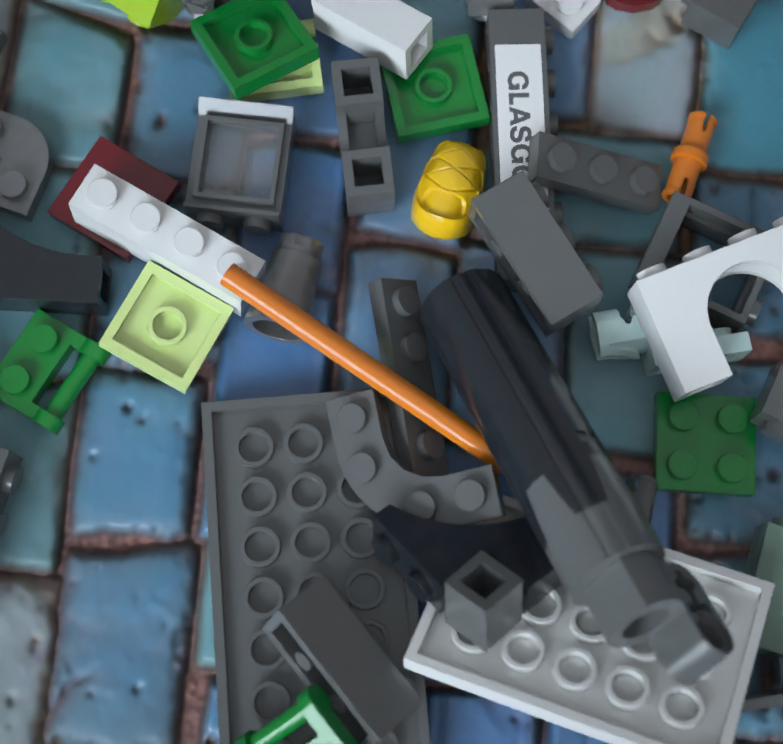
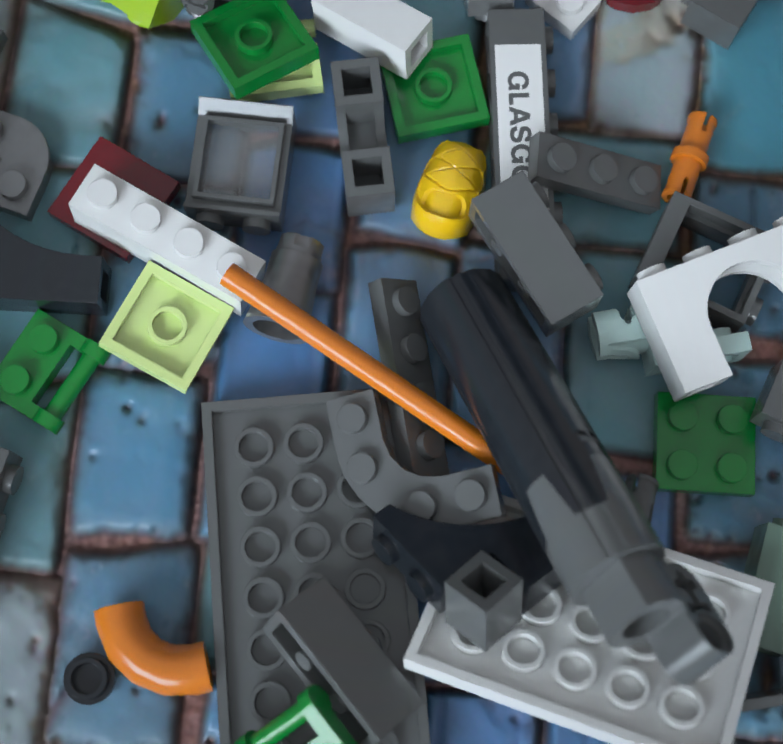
(89, 678): none -> black plate
(147, 658): none -> orange cylinder

